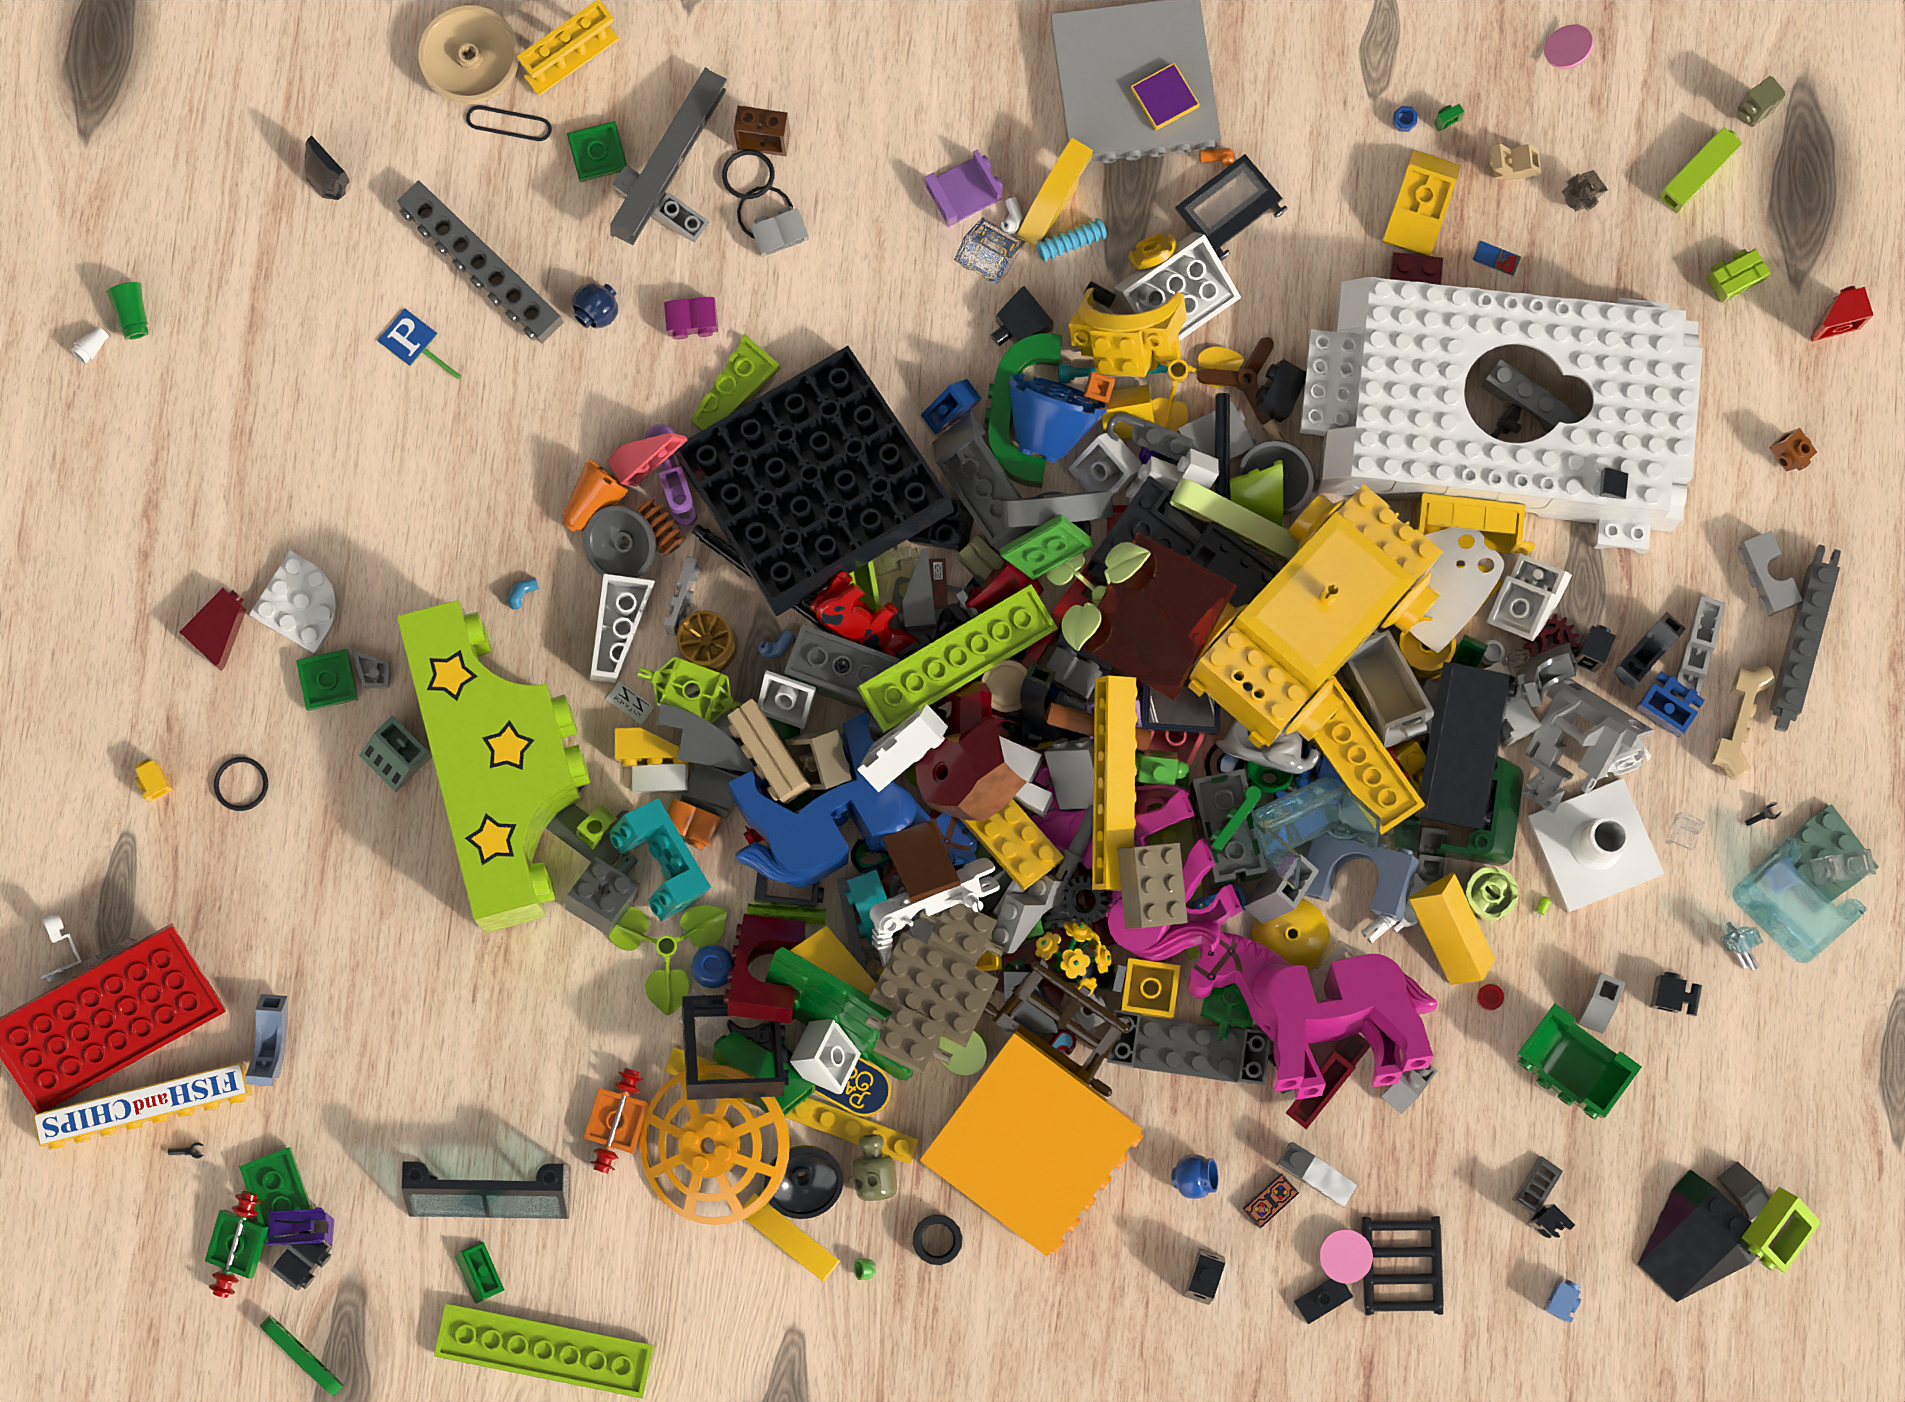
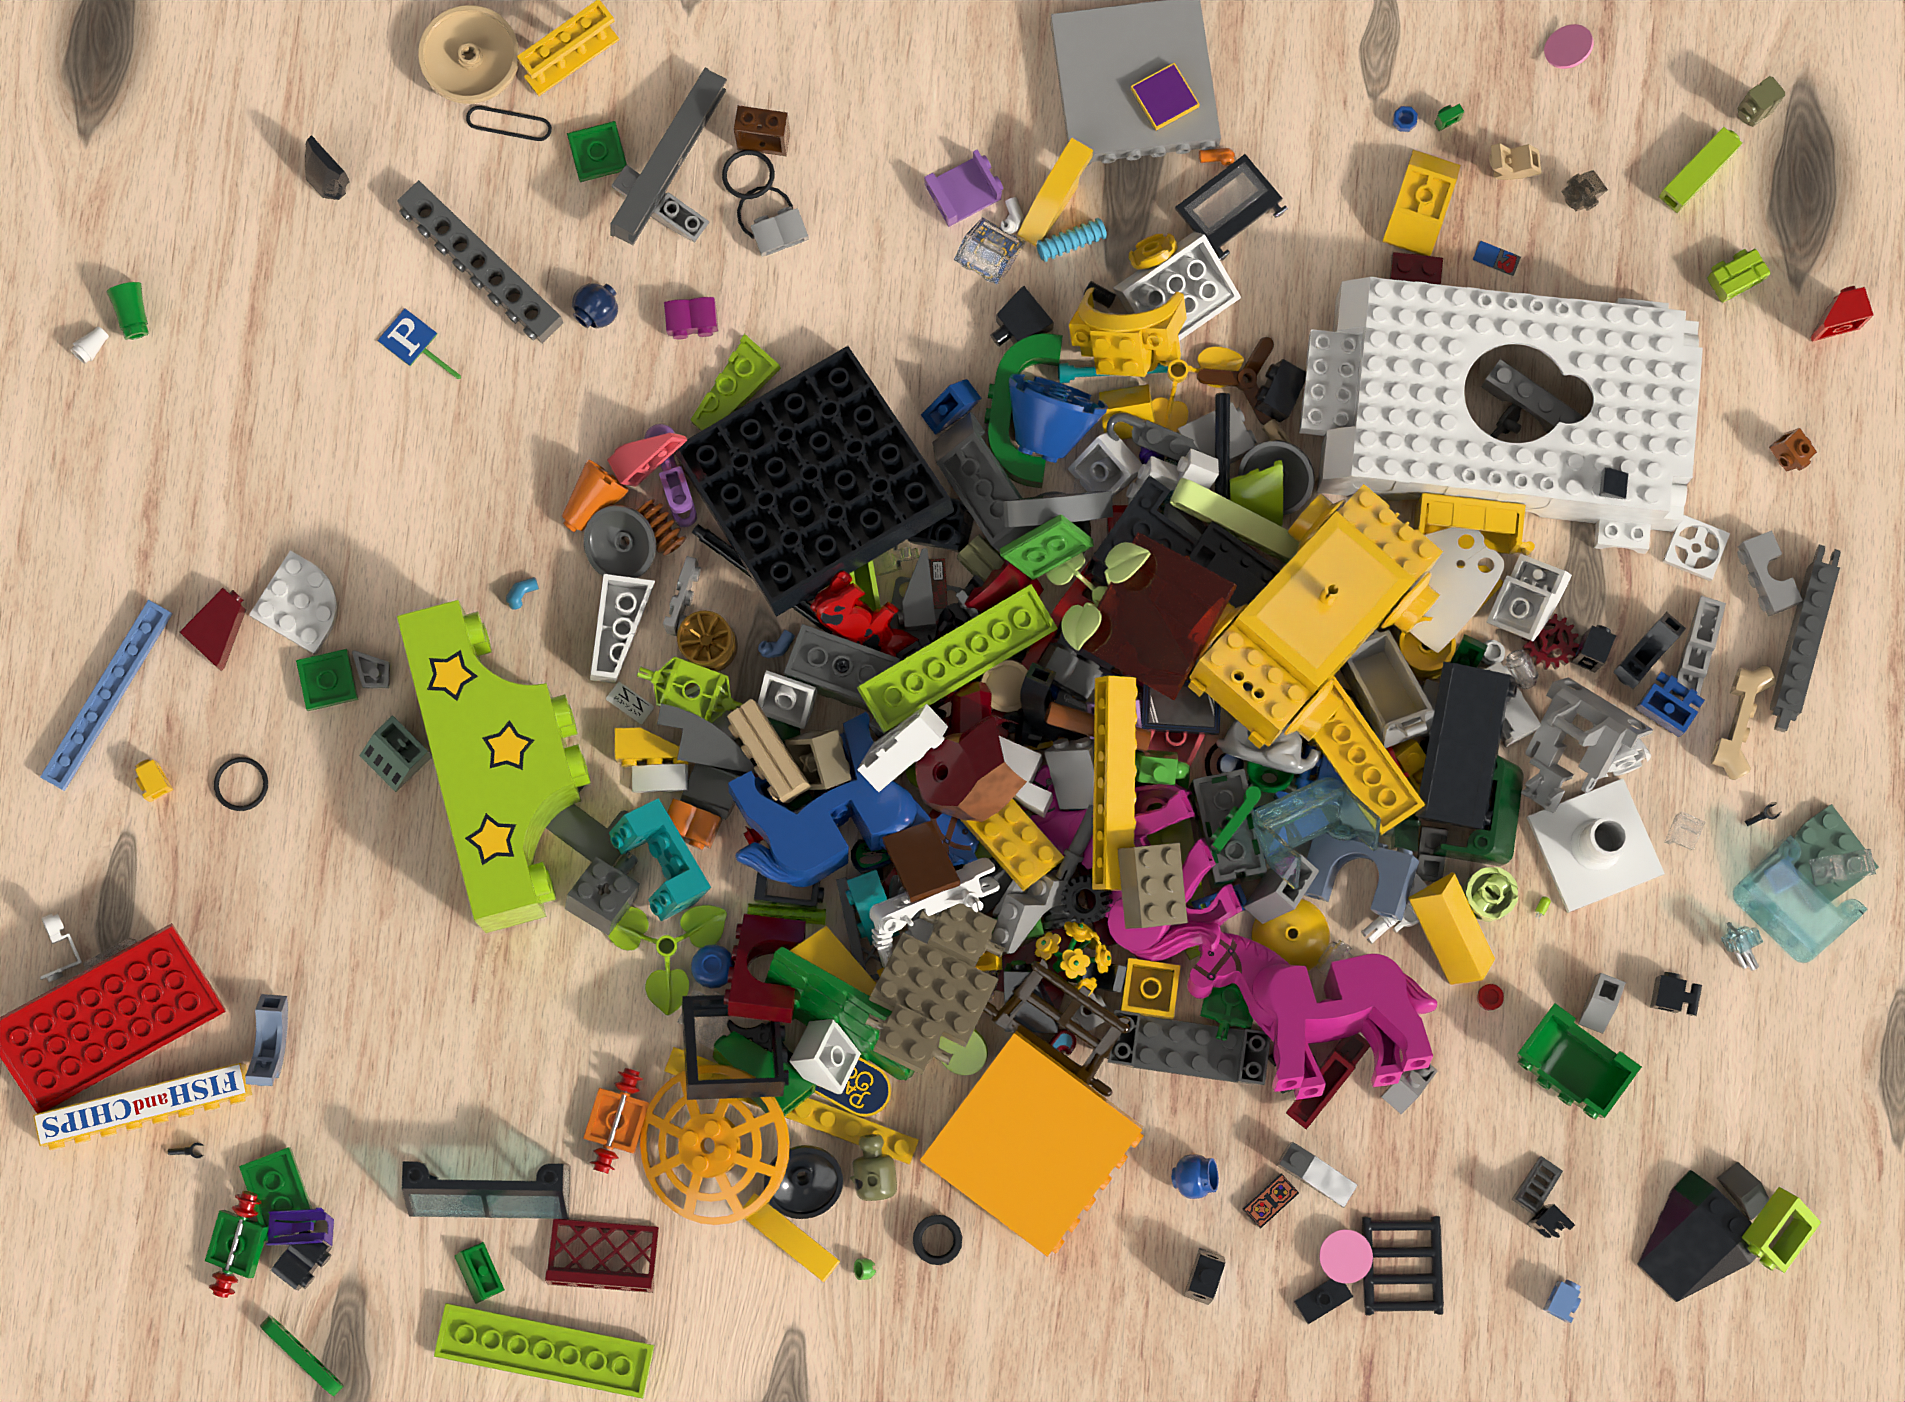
(106, 695): none -> medium blue plate
(596, 826): lime leg -> none
(596, 1278): none -> dark red fence
(1099, 387): orange tile -> none
(1544, 671): dark grey arch -> none
(1702, 529): none -> white piece

